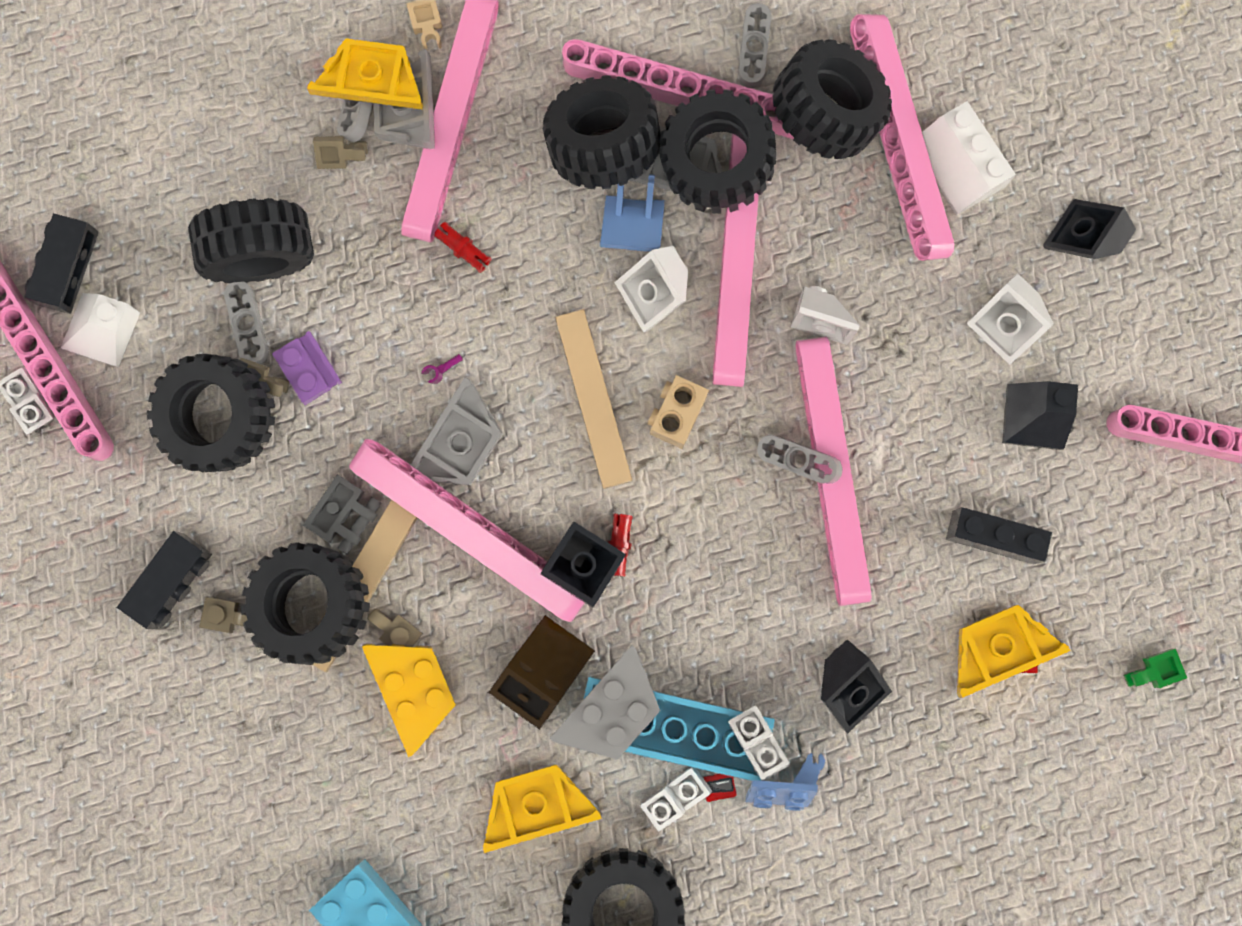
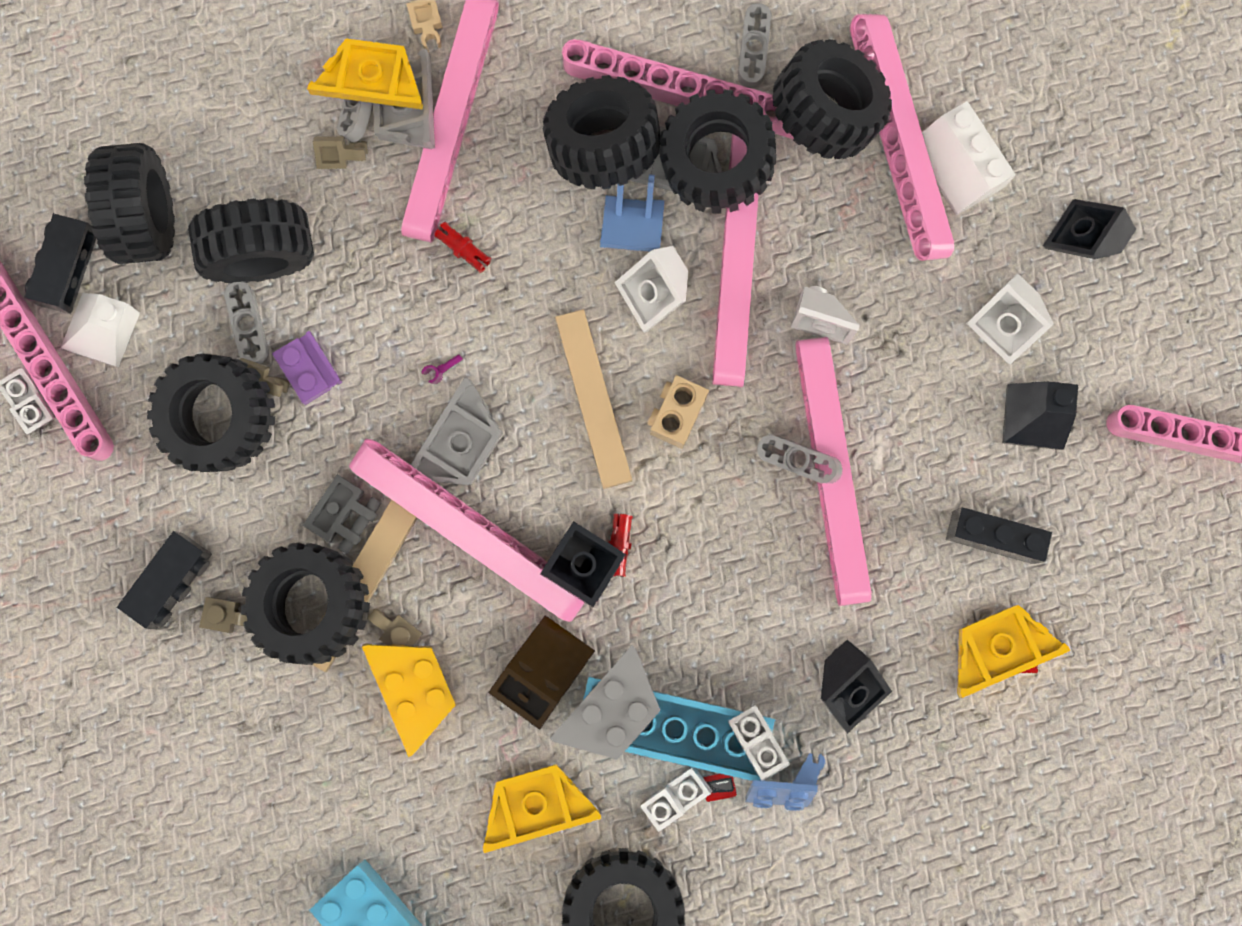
(129, 203): none -> black tyre
(1160, 669): green plate -> none

